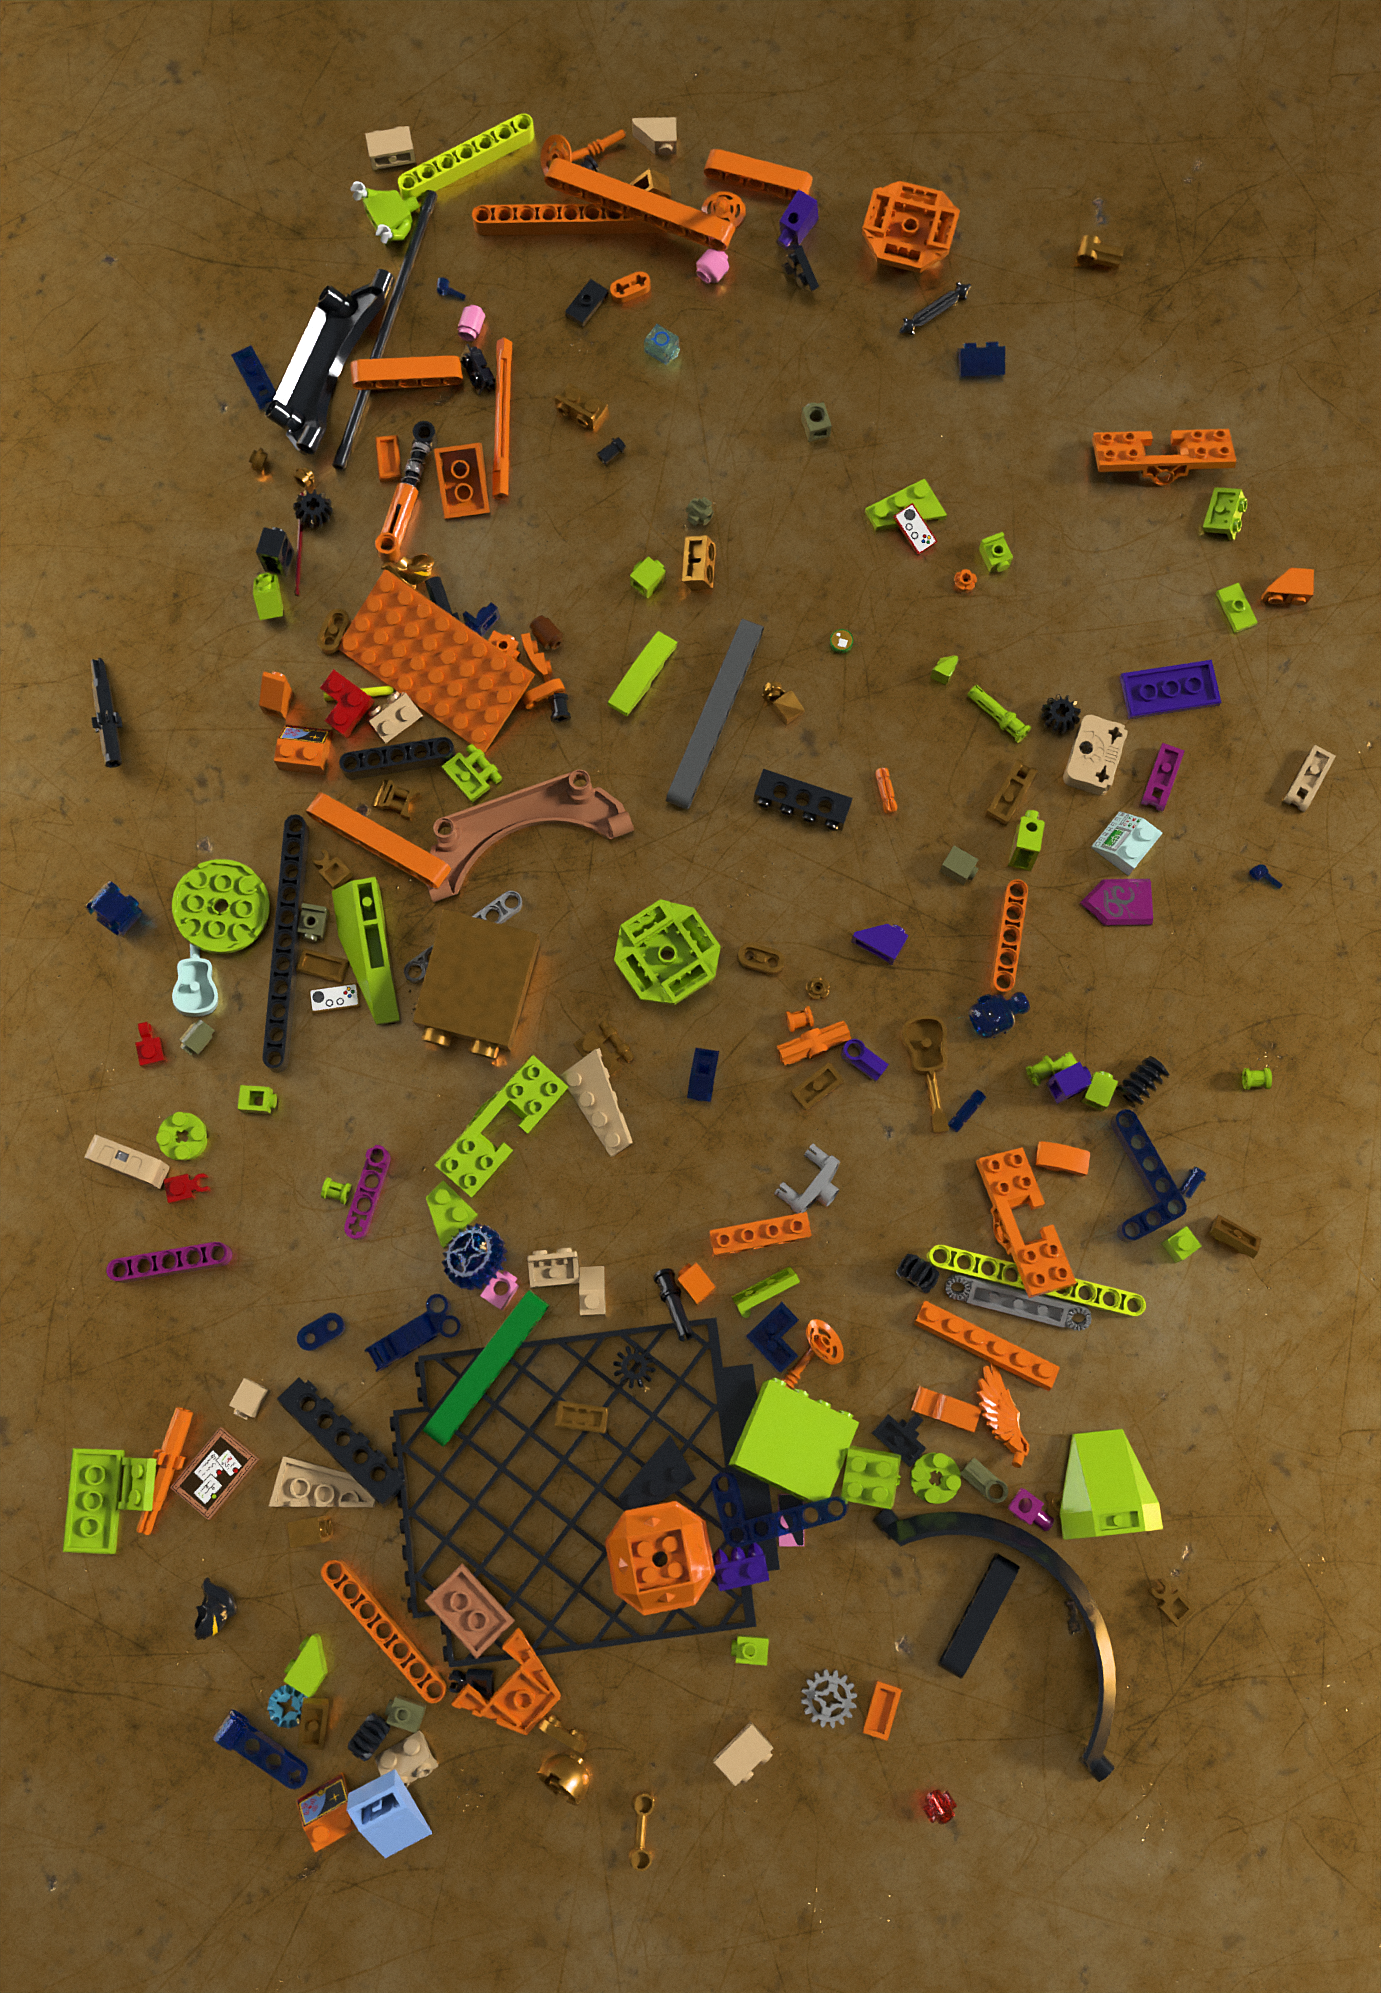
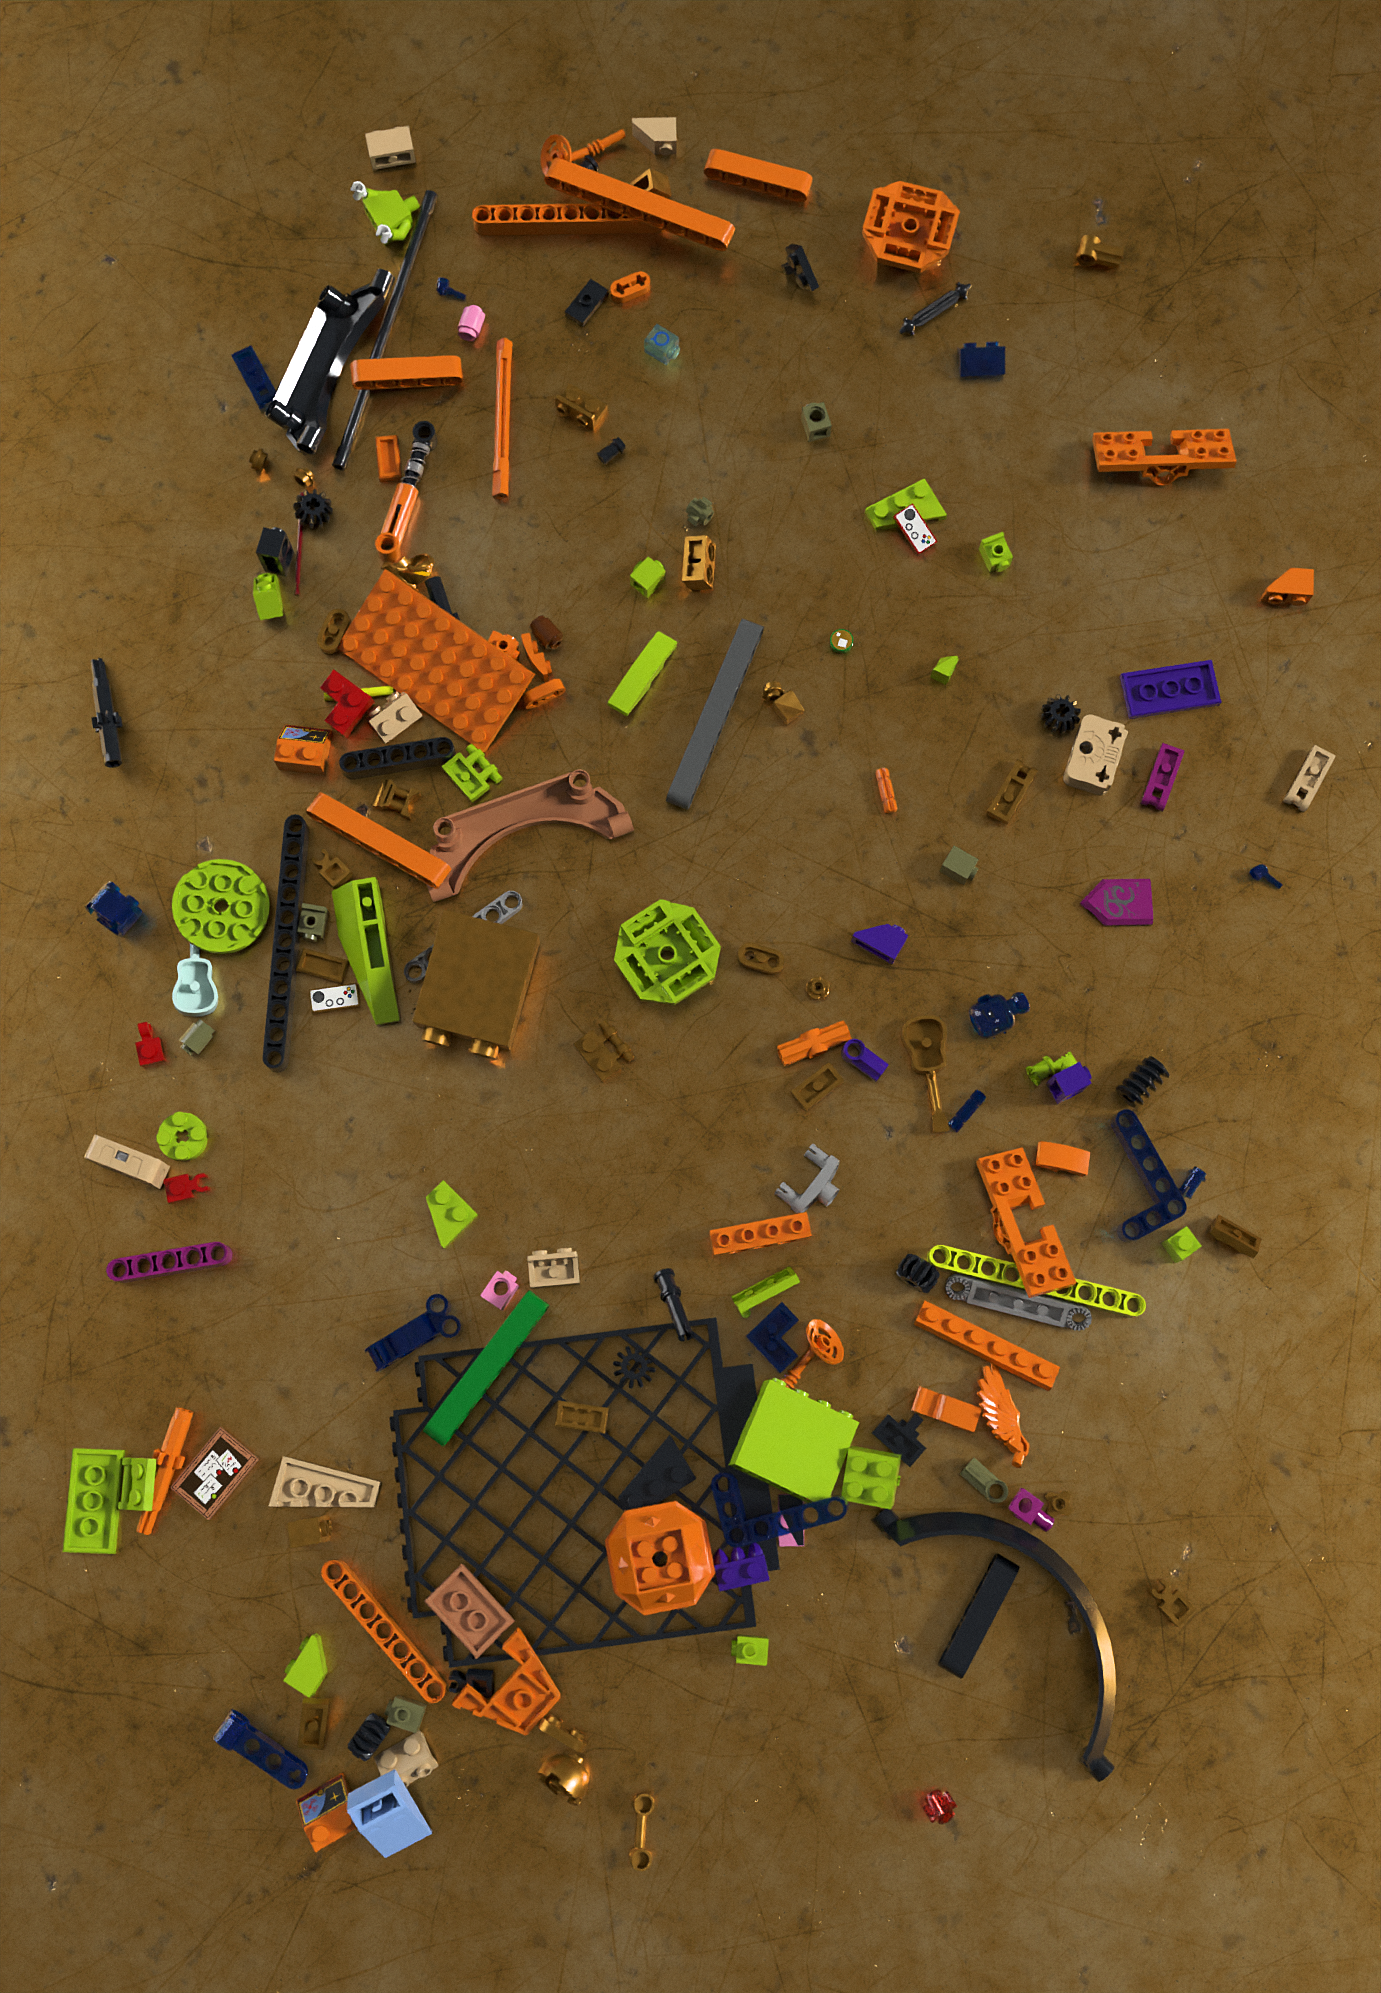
(214, 1611): black hair -> none
(249, 1095): lime brick -> none
(249, 1399): tan brick -> none
(275, 695): orange slope -> none
(276, 1711): medium azure gear -> none
(293, 1400): black brick -> none
(321, 1331): clear blue plate -> none
(336, 1190): lime bush -> none
(369, 1193): magenta beam -> none
(462, 480): orange slope -> none
(472, 361): black hinge -> none
(477, 1263): clear blue gear -> none
(485, 619): clear blue bracket -> none
(518, 132): neon yellow beam -> none
(529, 1095): lime plate -> none
(559, 707): black bush -> none
(592, 1291): tan slope -> none
(594, 1095): tan wing -> none
(695, 1282): orange slope -> none
(703, 1074): clear blue slope -> none
(712, 266): bright pink head -> none
(723, 205): orange dish -> none
(744, 1754): tan brick -> none
(795, 789): black brick -> none
(797, 219): dark purple torso -> none
(799, 1019): orange bush -> none
(832, 1686): light grey gear -> none
(881, 1710): orange tile -> none
(949, 1481): lime plate -> none
(961, 584): orange plate -> none
(1007, 720): lime pin -> none
(1012, 927): orange beam -> none
(1027, 841): lime torso -> none
(1100, 1091): lime brick -> none
(1106, 1488): lime wedge -> none
(1126, 841): light aqua slope -> none
(1225, 512): lime bracket -> none
(1236, 608): lime plate -> none
(1256, 1078): lime bush -> none

